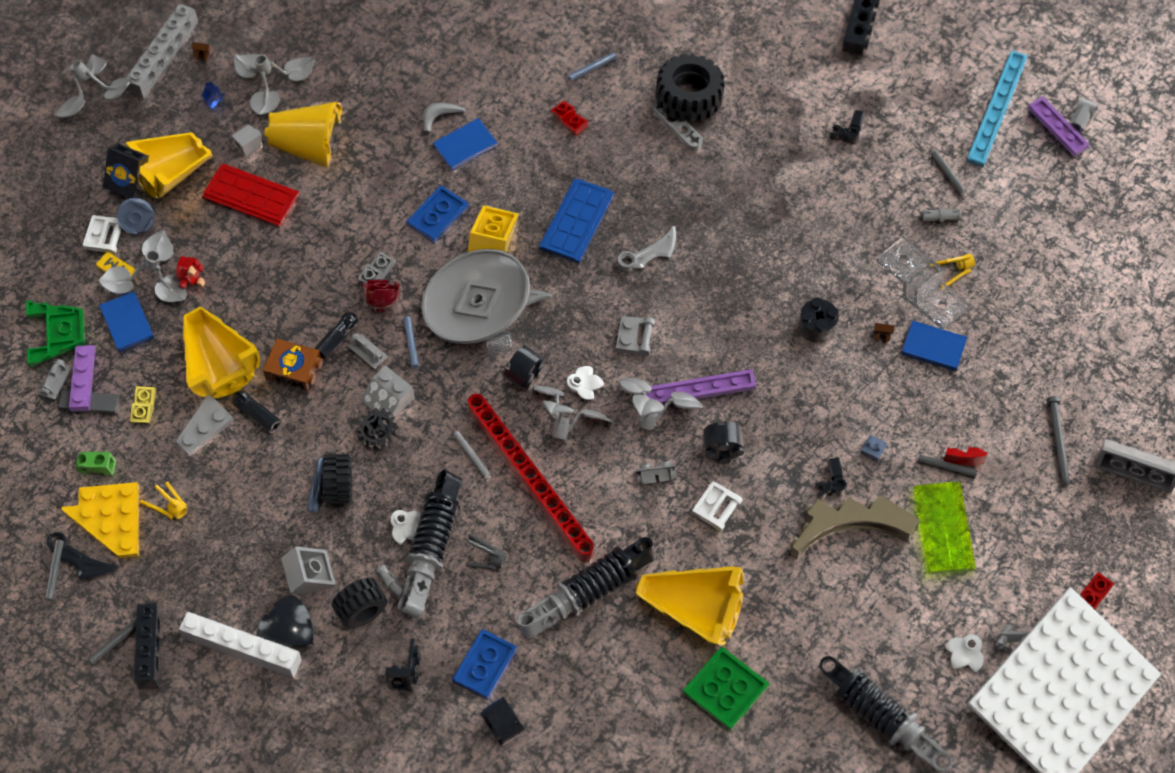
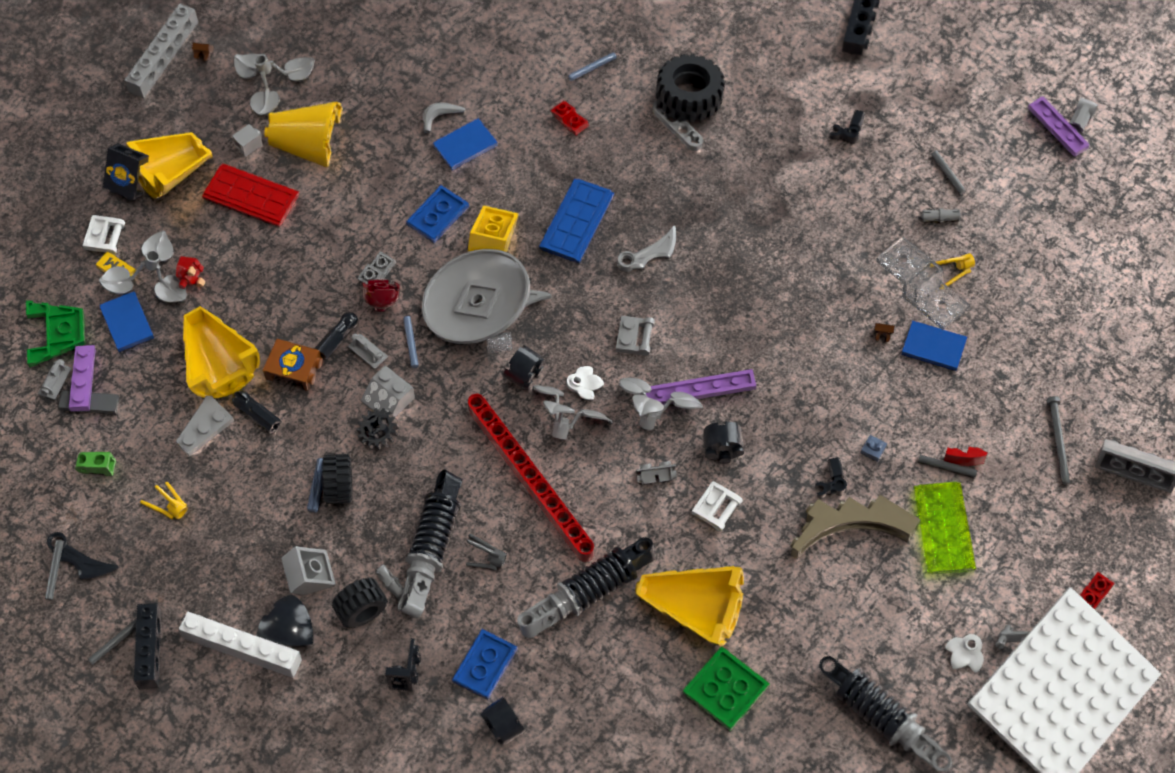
(81, 72): light grey plant -> none
(110, 516): yellow wing -> none
(135, 216): sand blue tile -> none
(143, 404): light yellow slope -> none
(212, 94): clear blue tile -> none
(404, 529): white plate -> none
(472, 455): light grey bar -> none
(818, 320): black brick -> none
(997, 108): medium azure tile -> none

